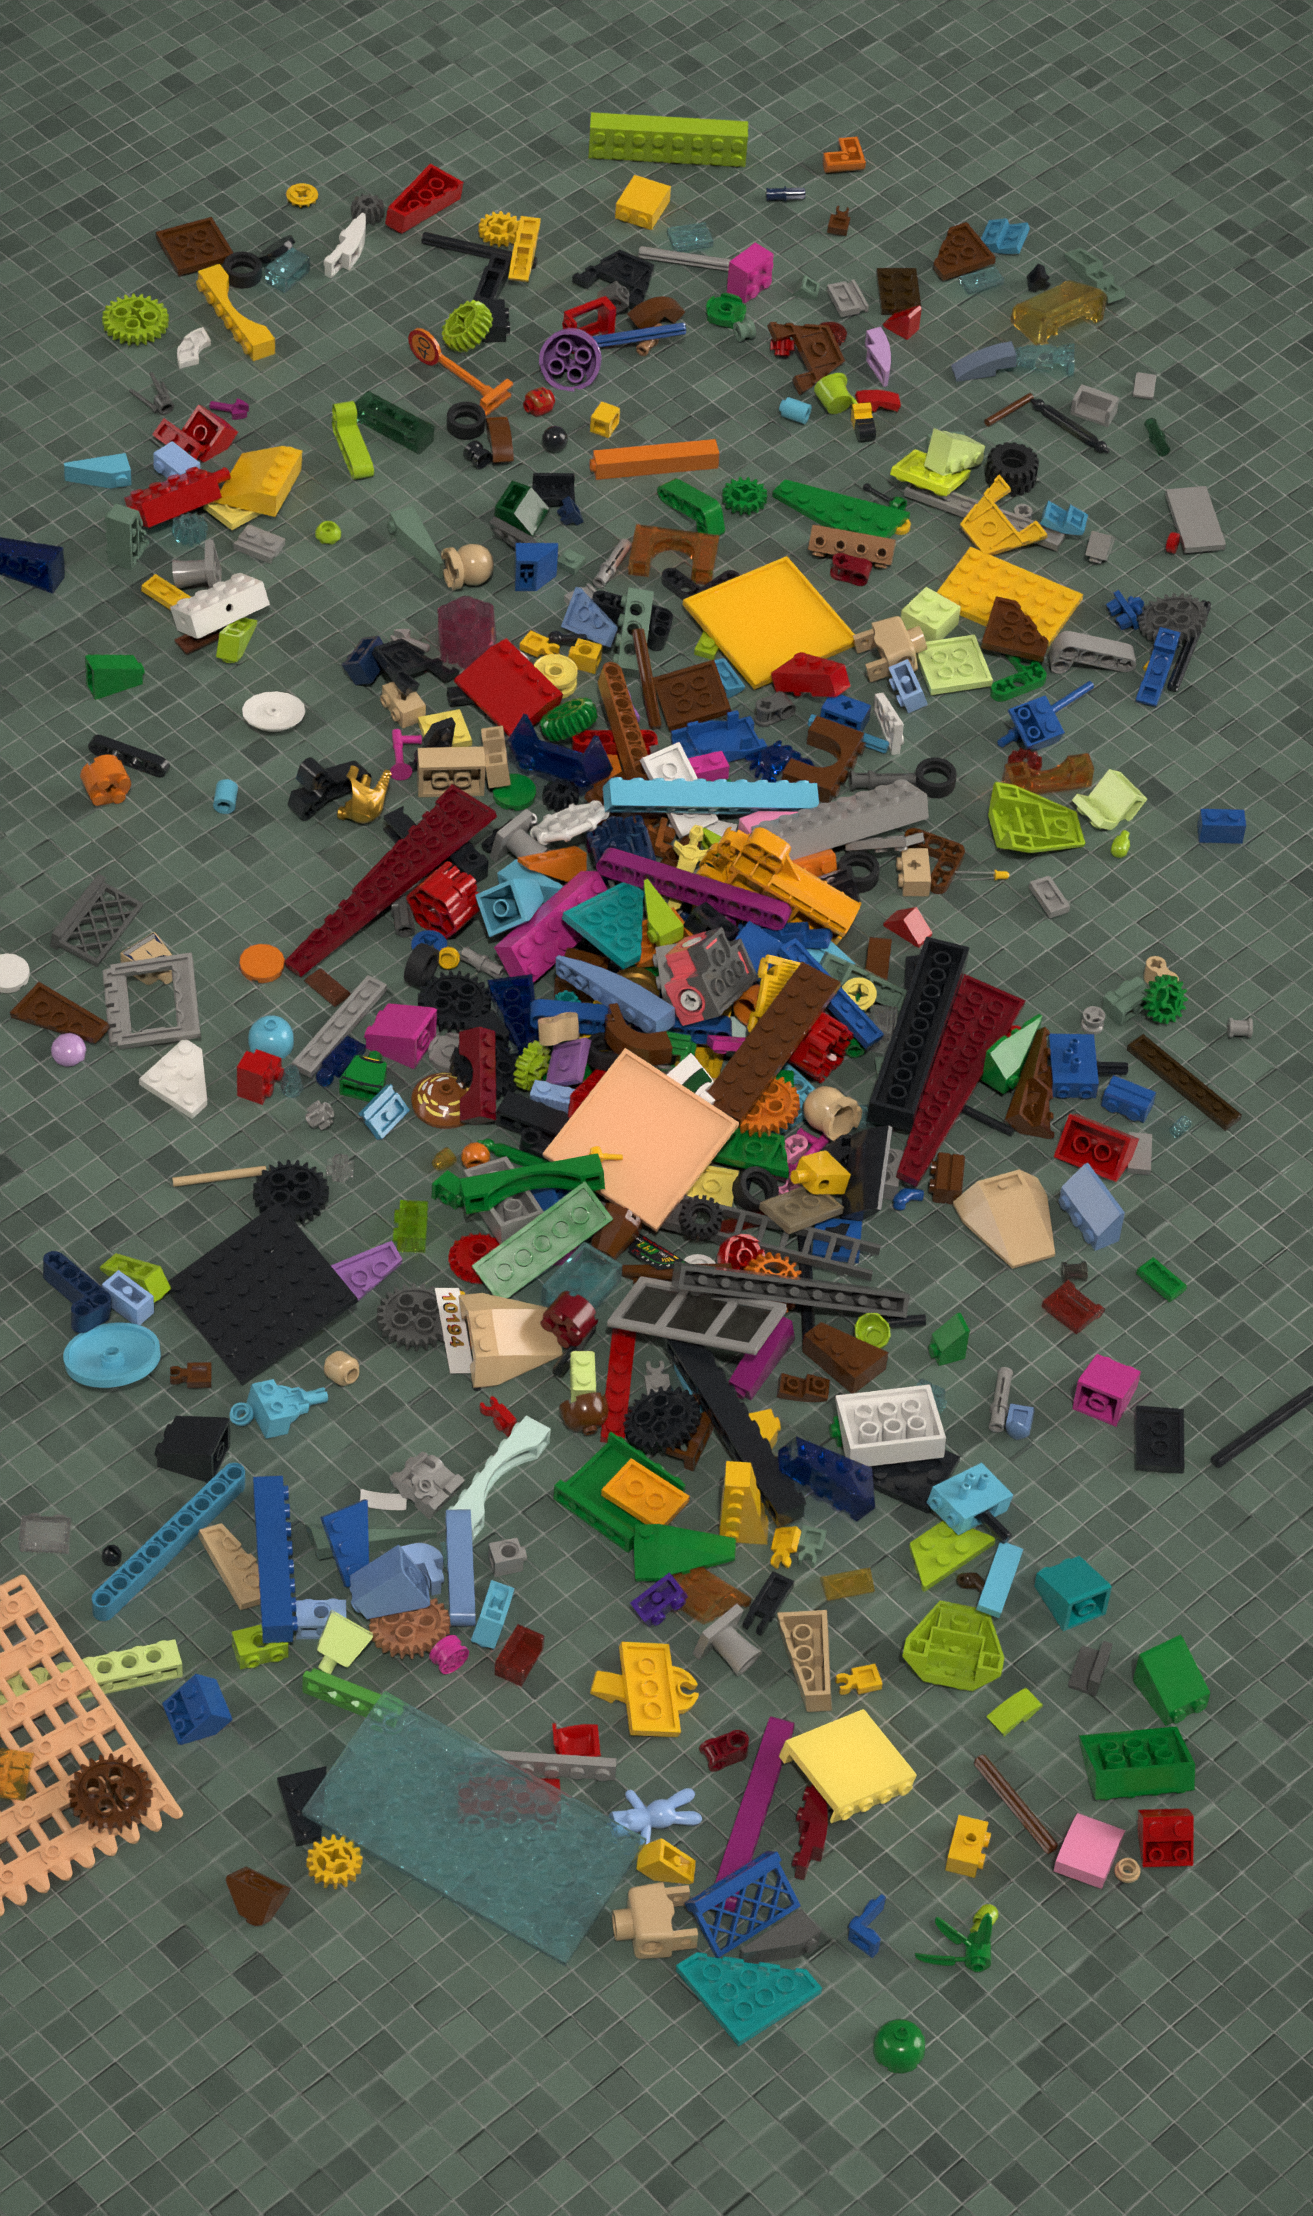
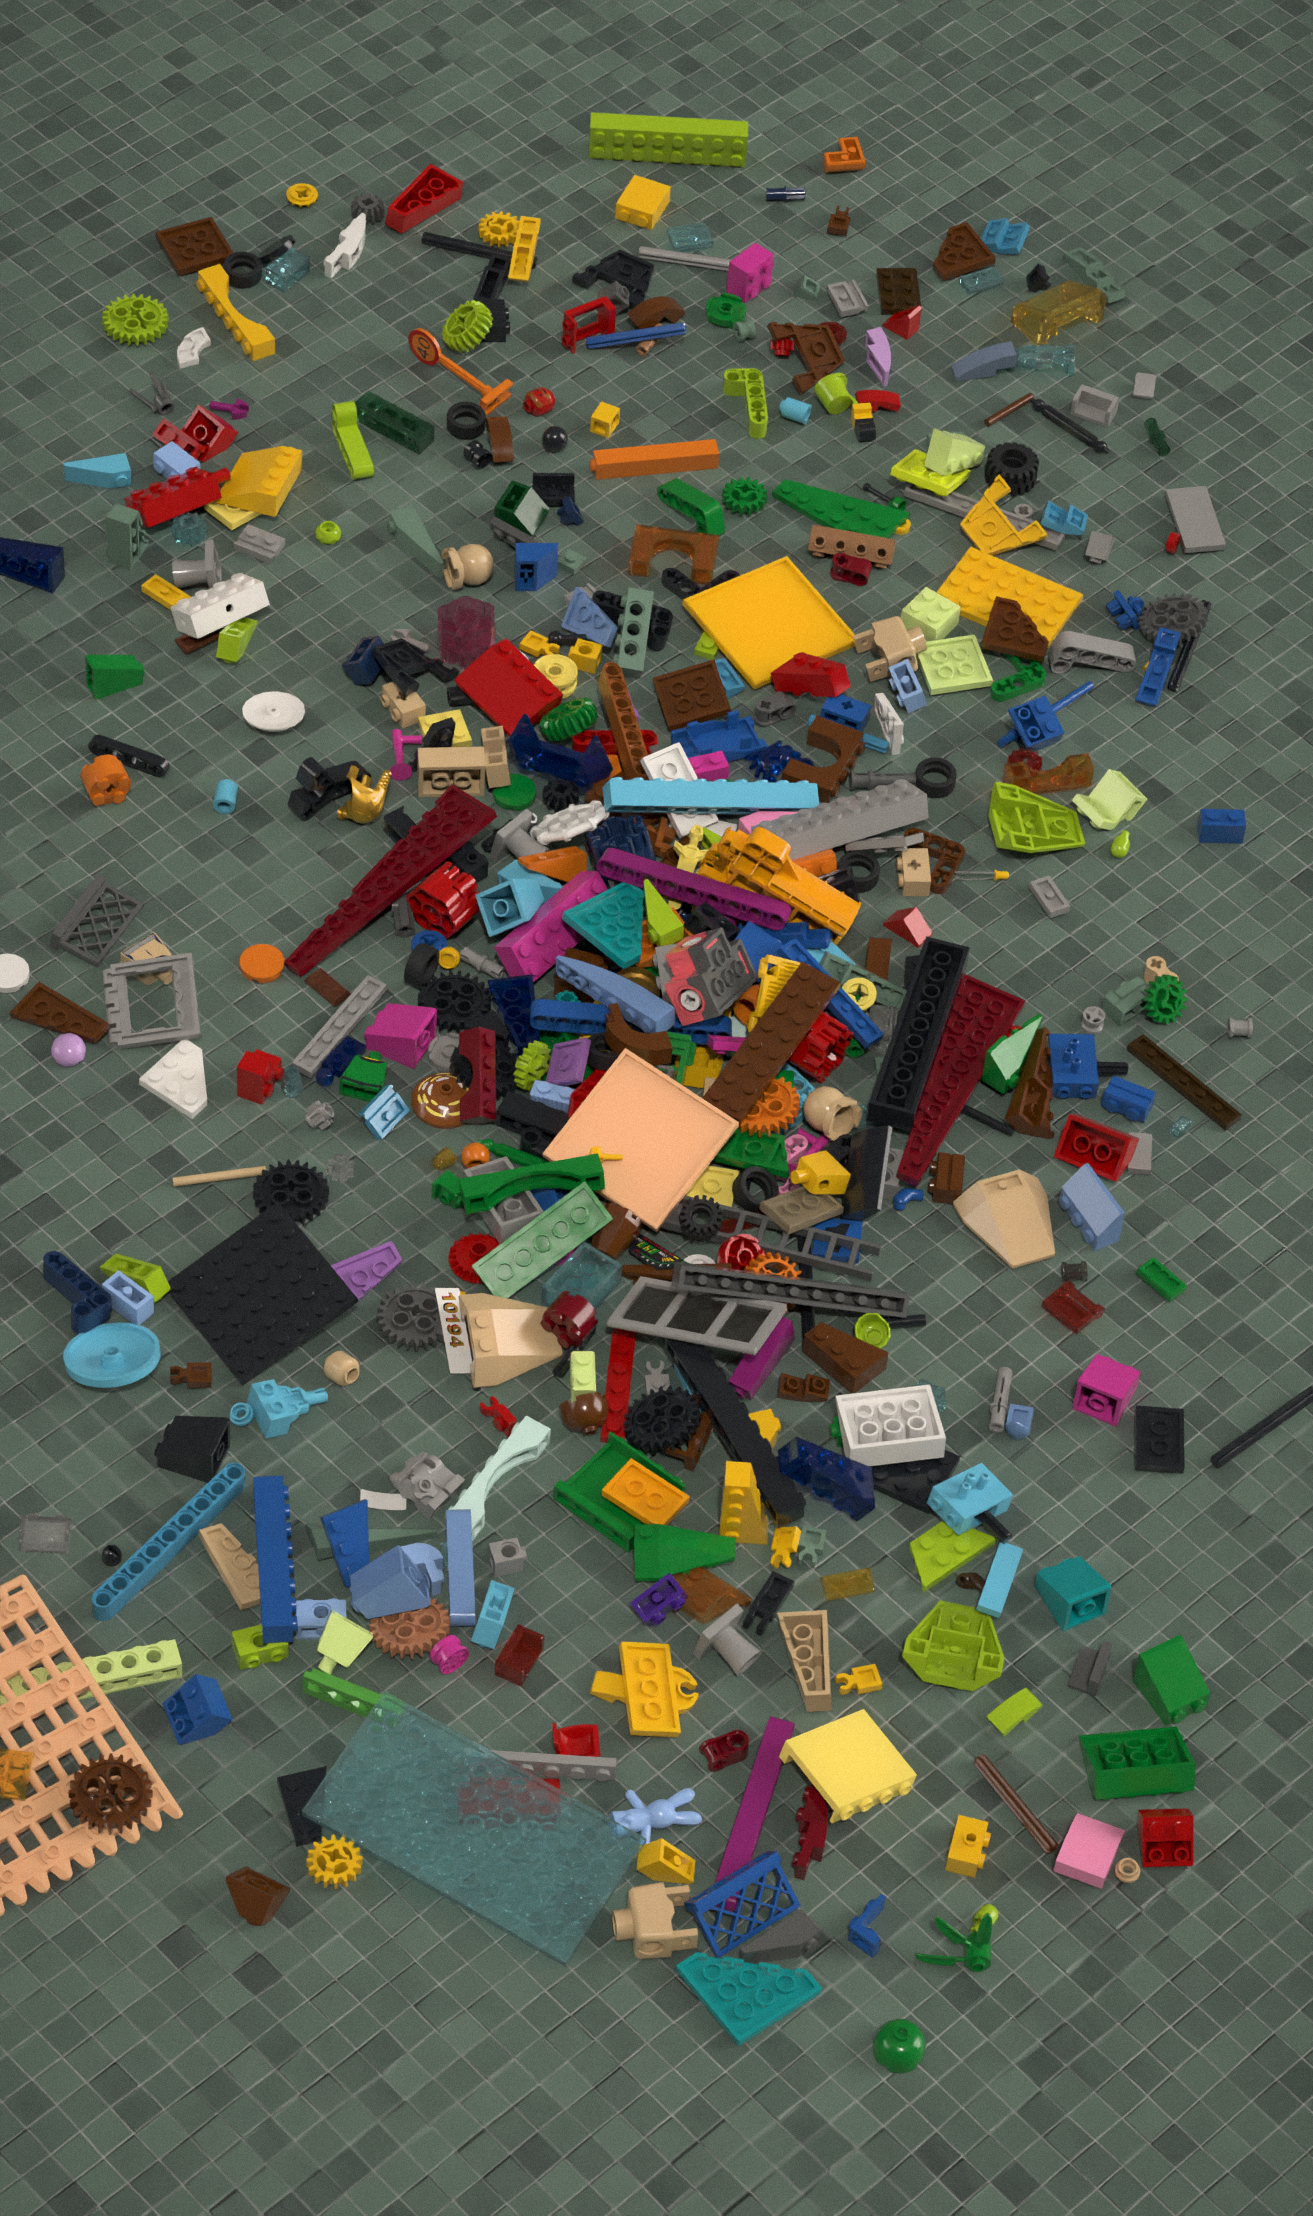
(271, 1036): medium azure cylinder -> none
(412, 1226): clear neon green brick -> none
(557, 351): medium lavender cylinder -> none
(558, 1028): tan axle -> none
(602, 577): light grey pin -> none
(646, 678): reddish brown axle -> none
(693, 1077): white torso -> none
(750, 384): none -> lime beam
(950, 1341): green slope -> none

